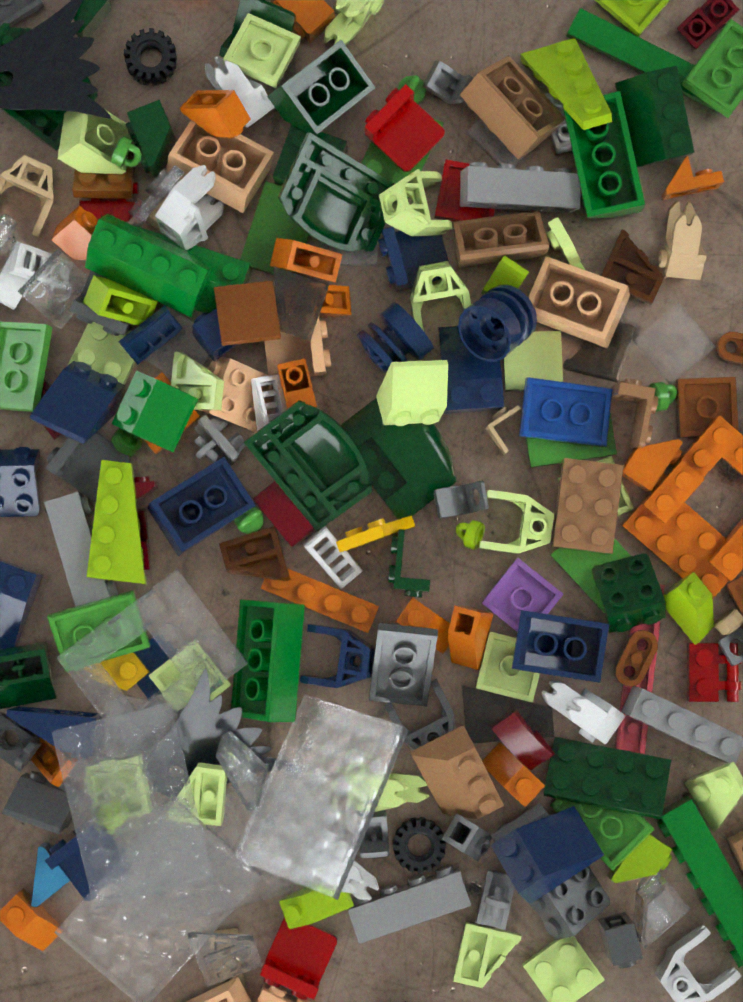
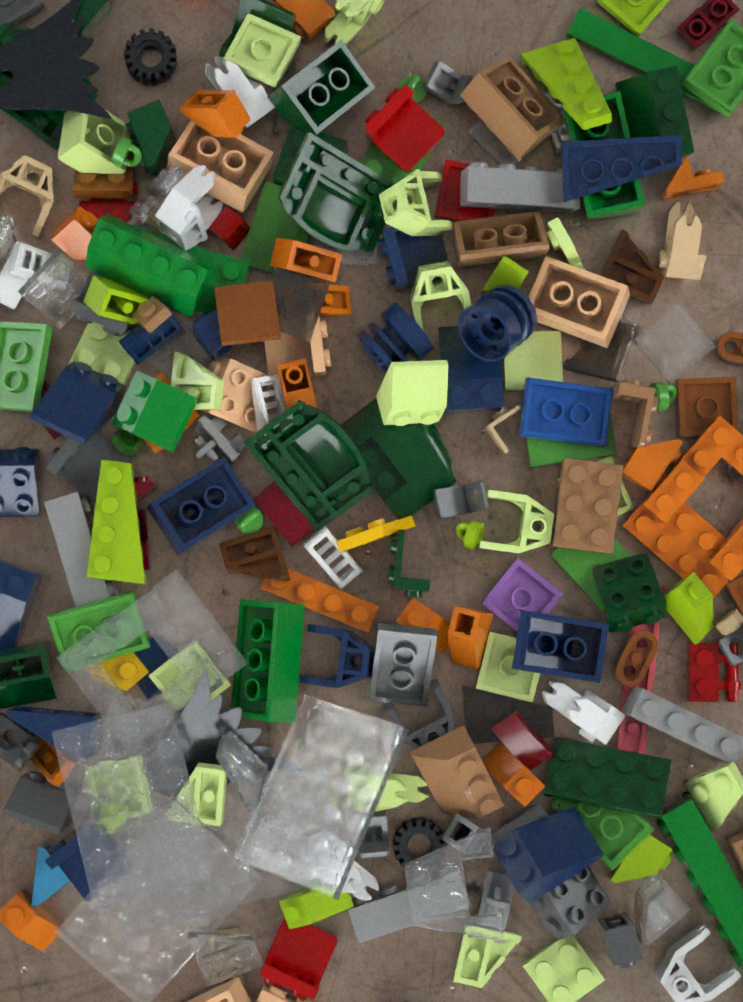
(151, 314): none -> medium nougat plate
(230, 228): none -> red slope
(440, 892): none -> clear wing
(611, 162): none -> dark blue wing

